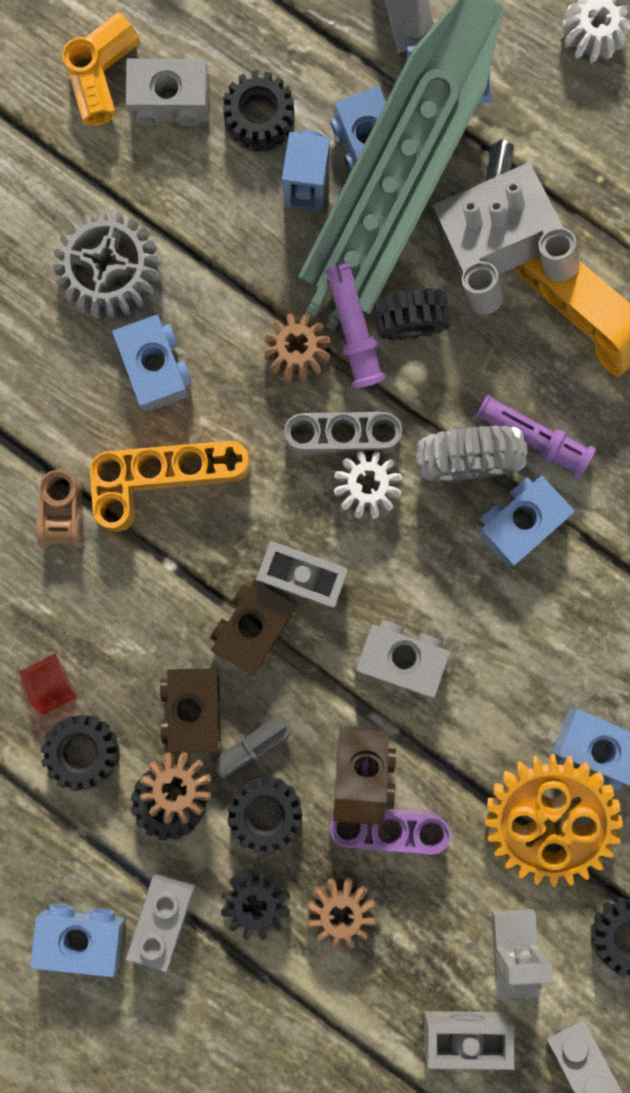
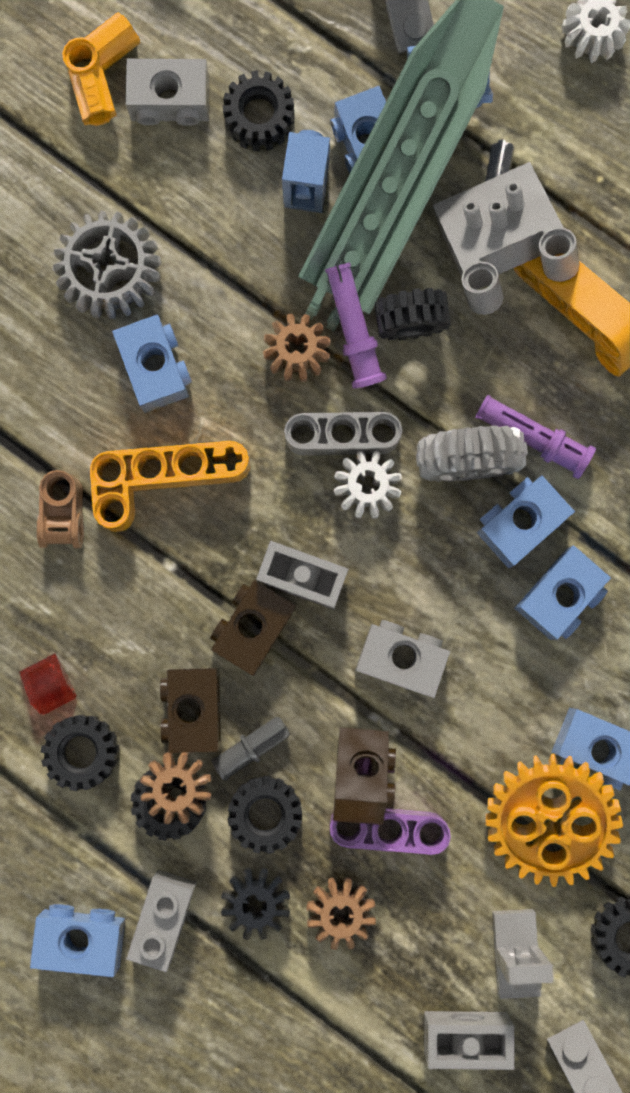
(583, 578): none -> medium blue brick

